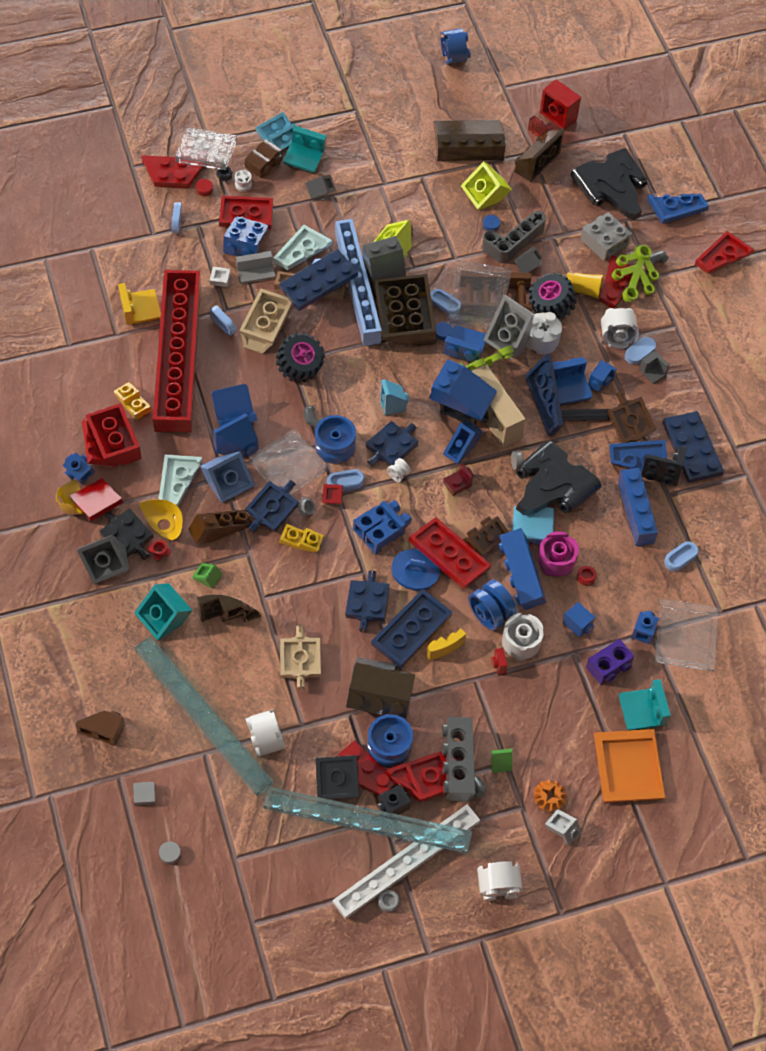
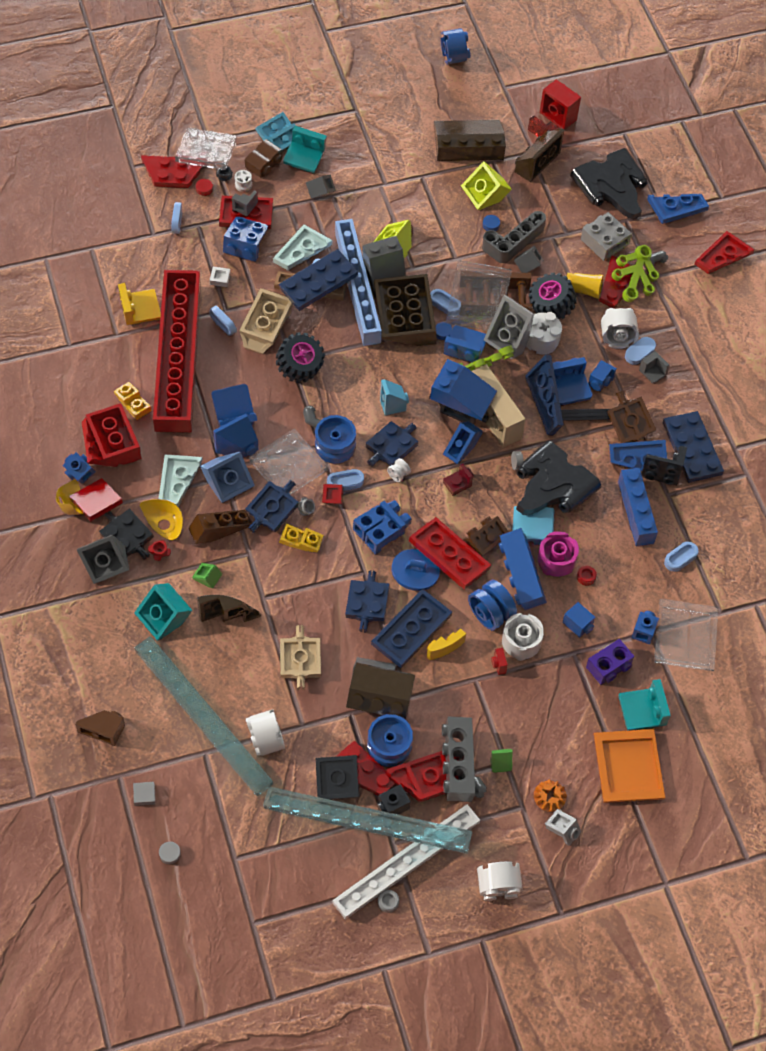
(244, 204): none -> dark grey panel
(255, 267): light grey panel -> none

